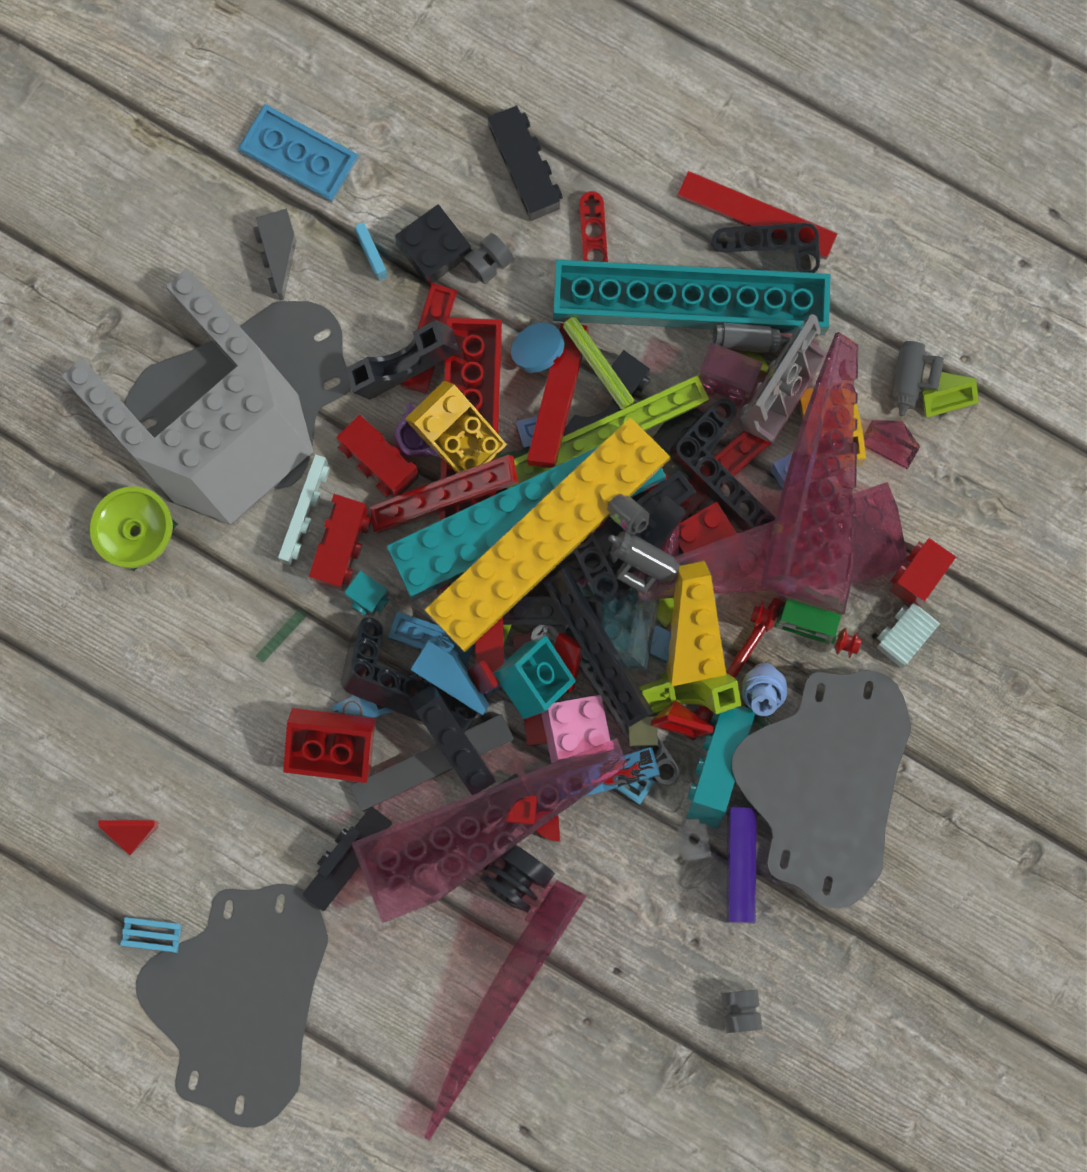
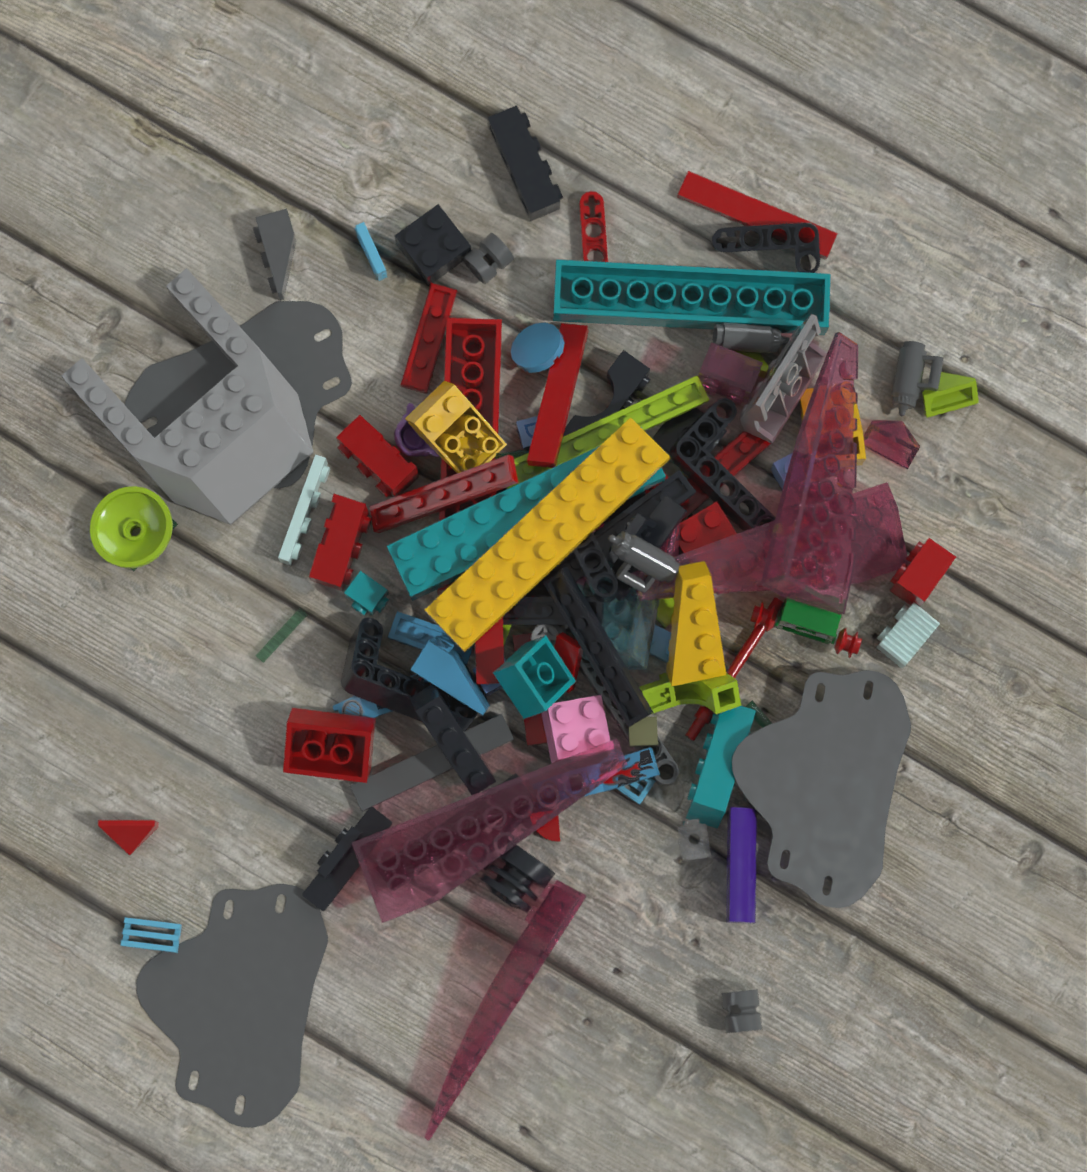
(298, 153): dark azure tile -> none
(379, 374): black arch -> none
(483, 677): red slope -> none
(523, 811): red tile -> none
(598, 363): lime axle -> none
(628, 514): dark grey brick -> none
(682, 721): red slope -> none
(764, 689): light blue piece -> none

